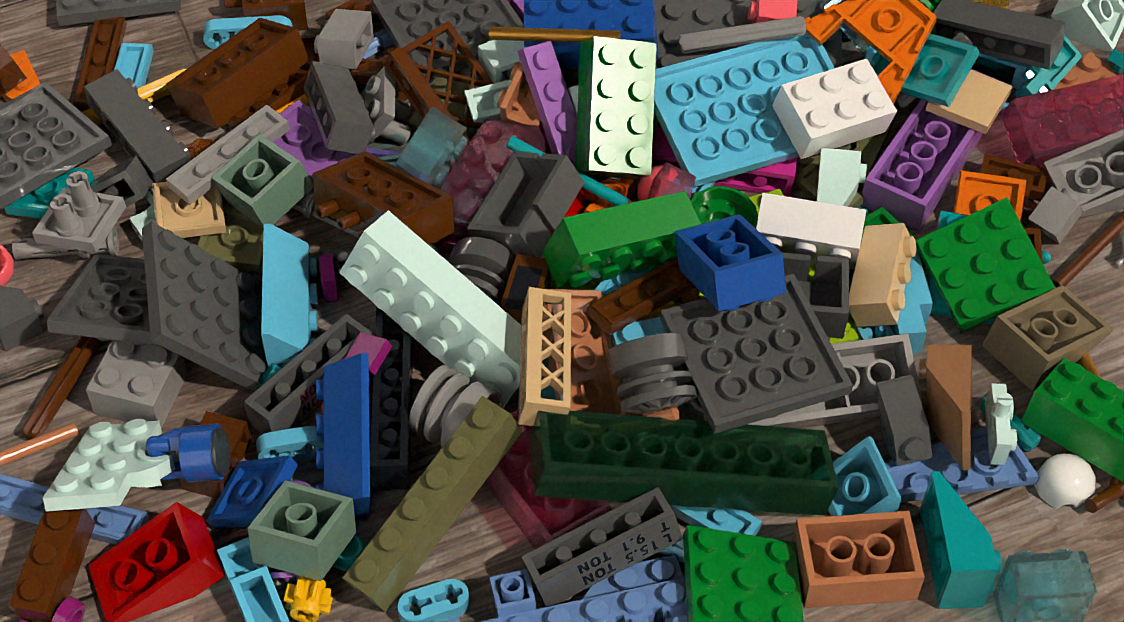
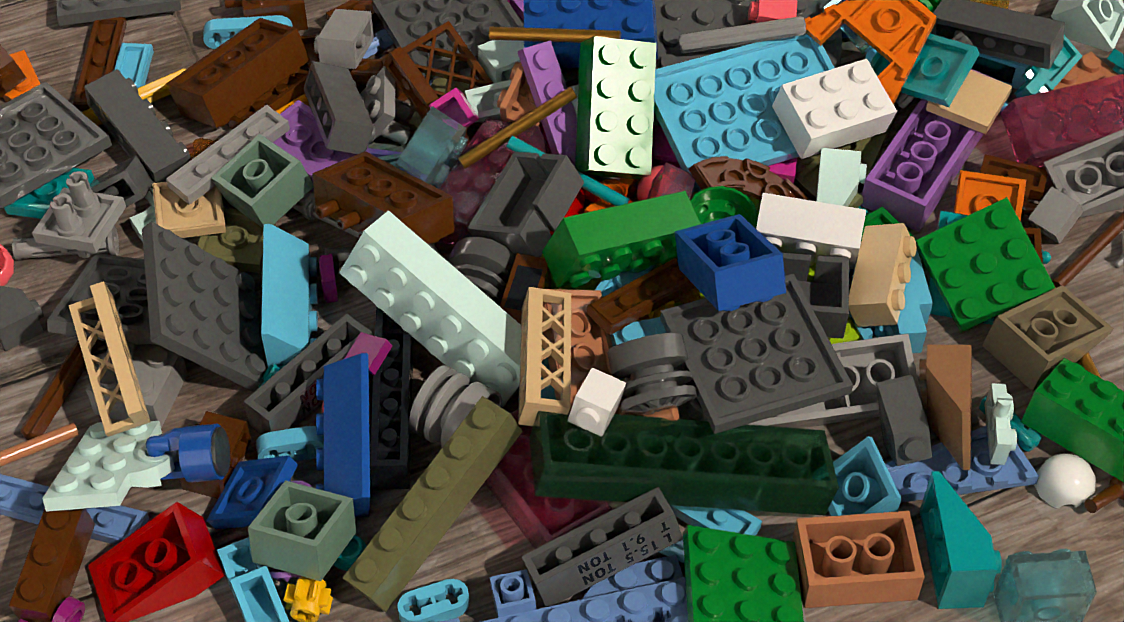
(118, 354): none -> tan fence
(456, 107): none -> dark pink panel
(517, 127): none -> pearl gold bar
(596, 402): none -> white brick
(743, 175): none -> reddish brown tile

